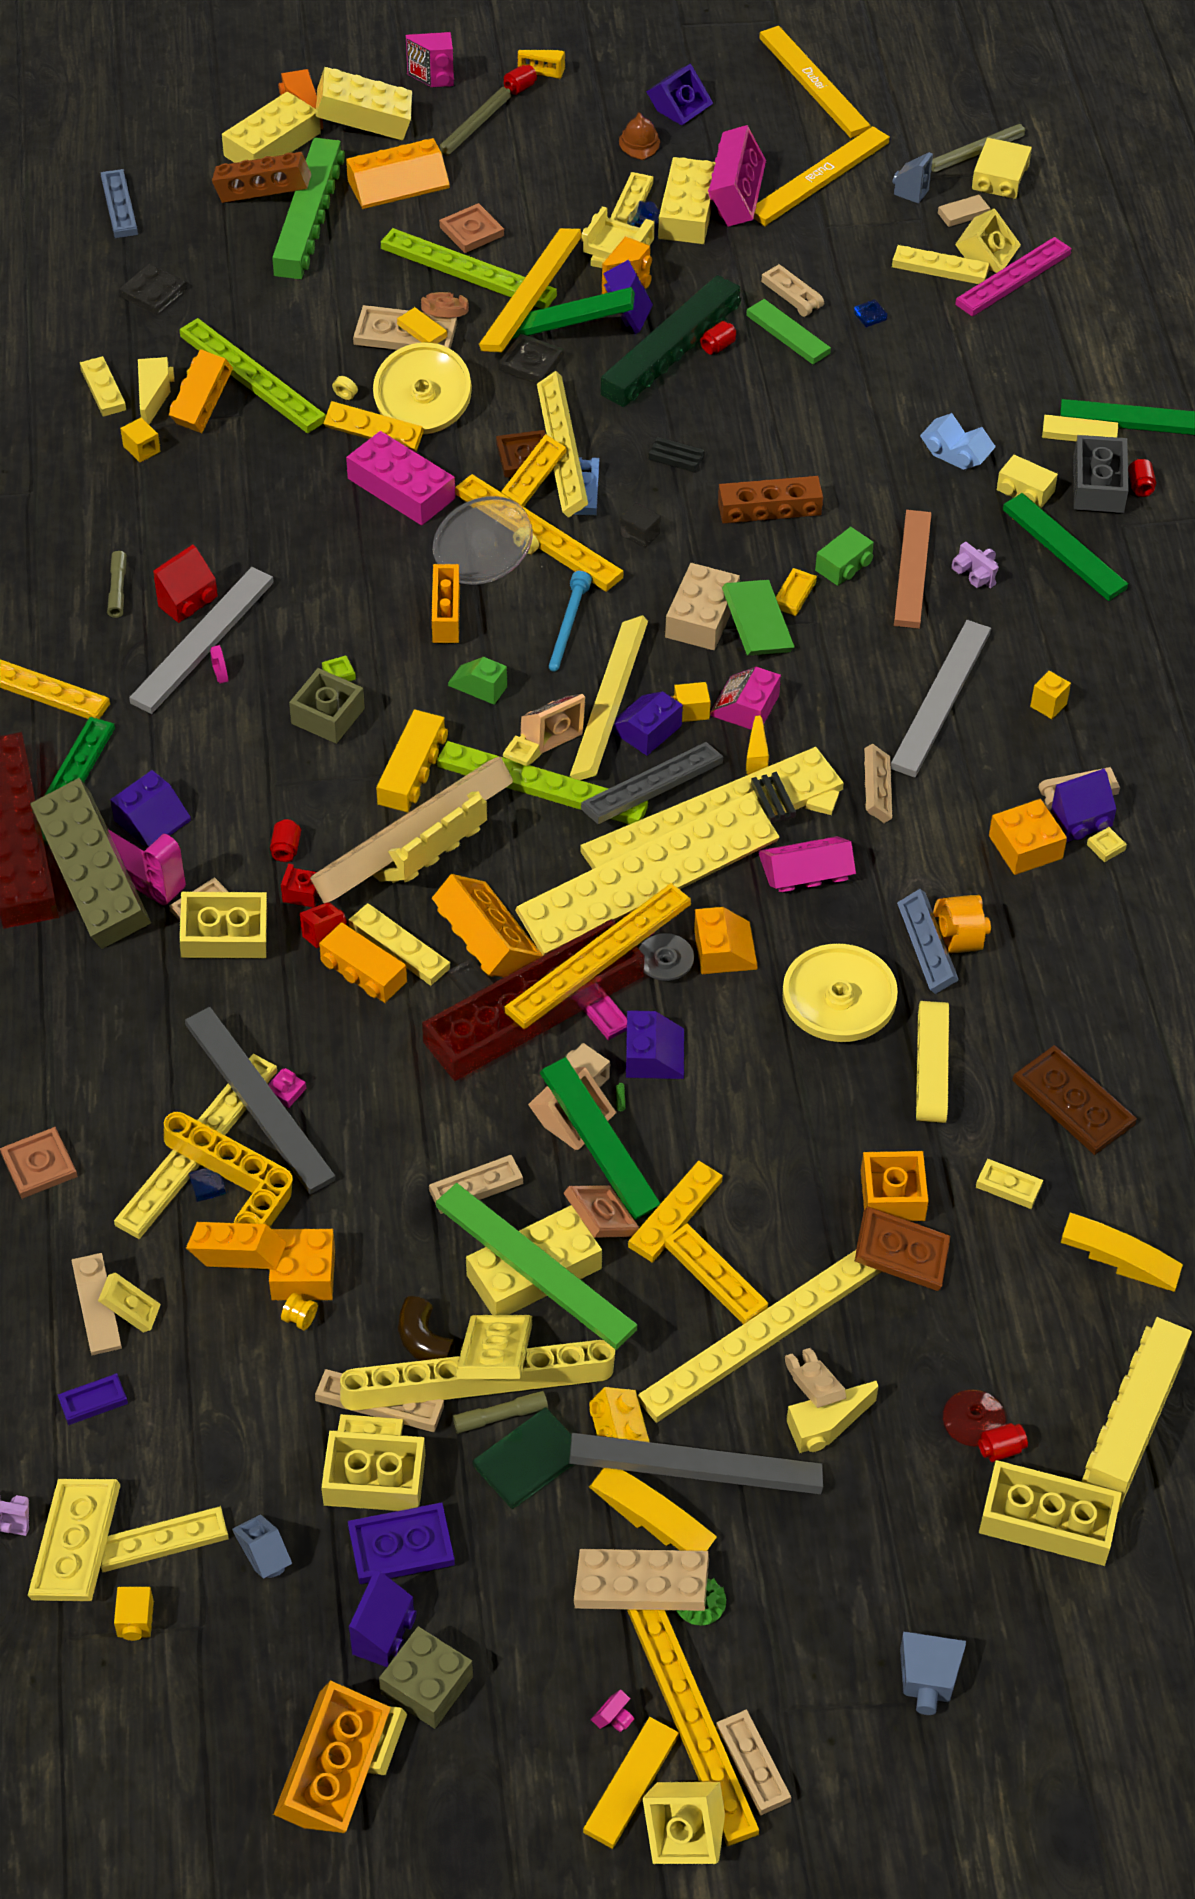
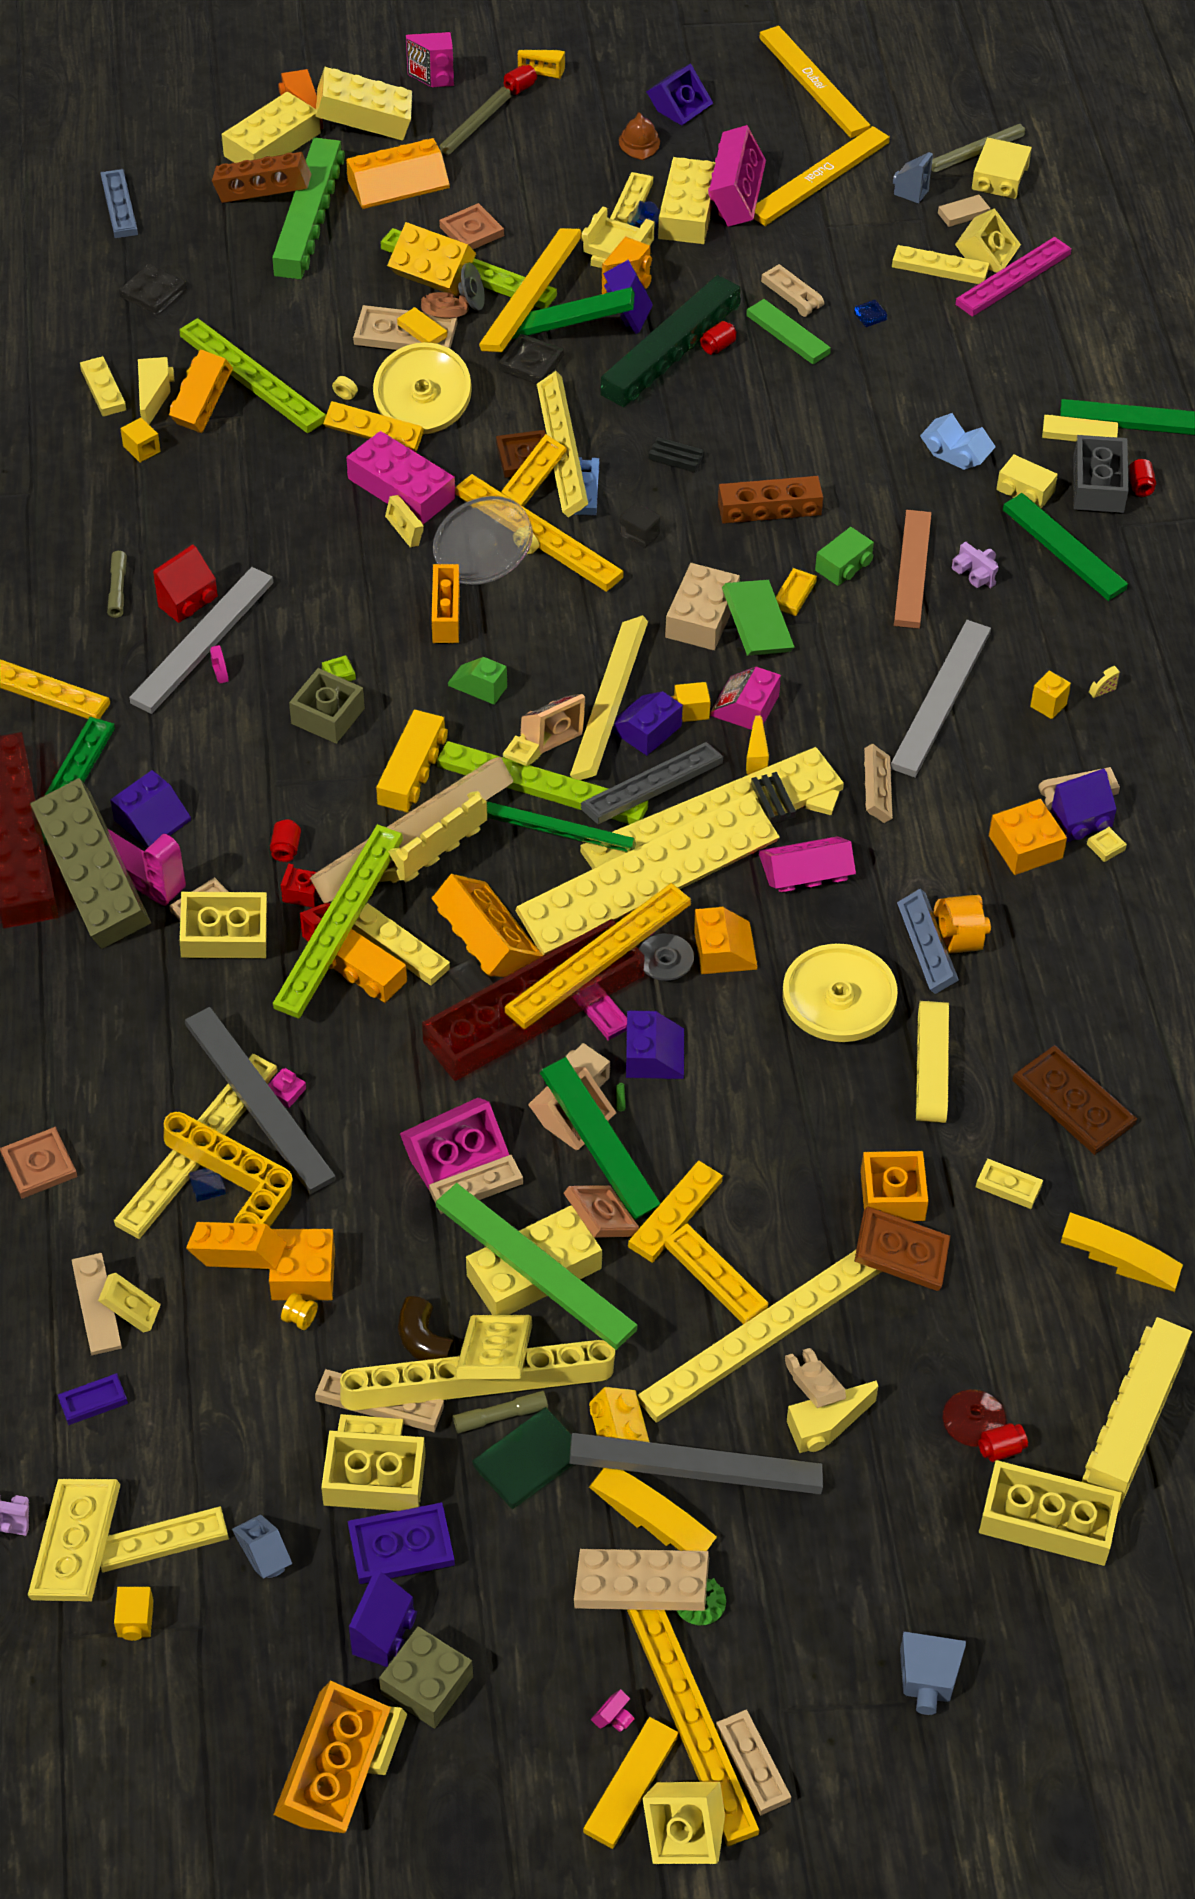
(337, 922): none -> lime plate
(404, 521): none -> light yellow plate
(430, 258): none -> yellow brick
(455, 1141): none -> dark pink slope
(472, 286): none -> dark grey dish
(560, 827): none -> green tile
(579, 583): dark azure piece -> none
(1105, 684): none -> light yellow tile

